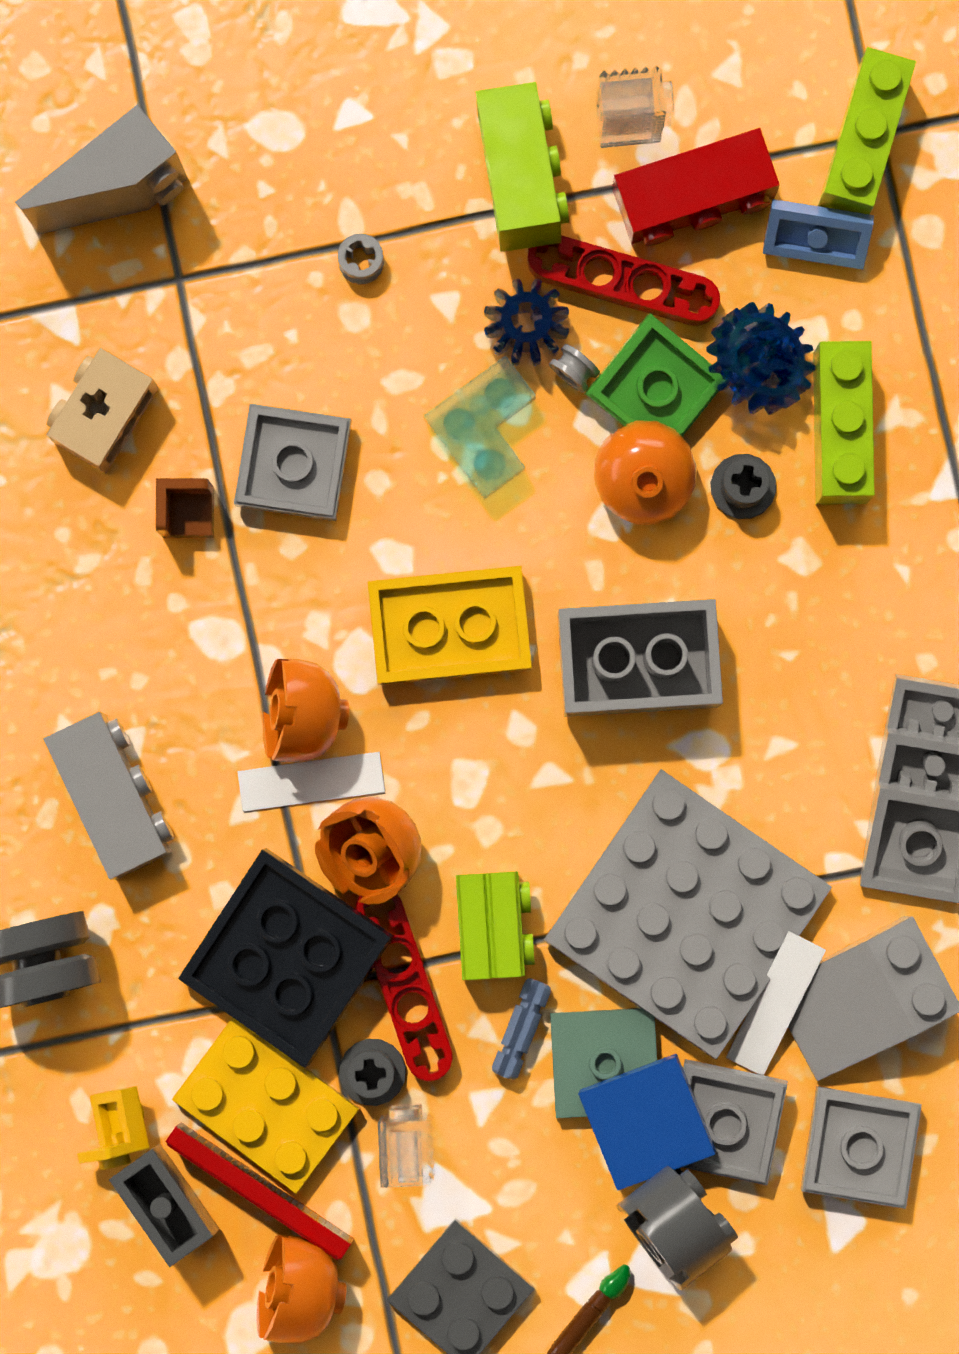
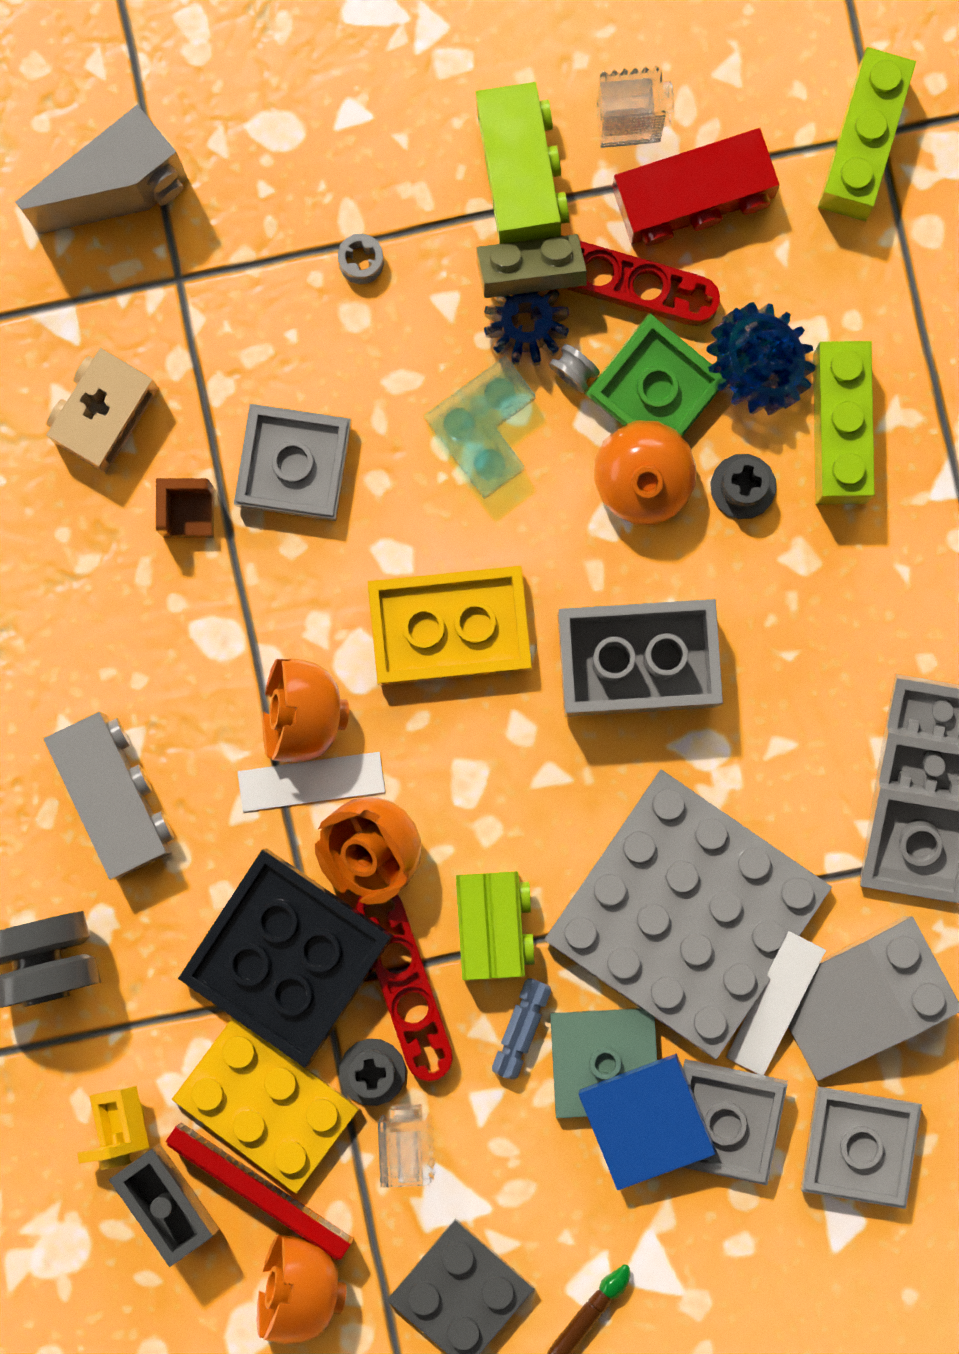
(531, 266): none -> olive plate
(676, 1225): dark grey brick -> none
(818, 234): medium blue plate -> none

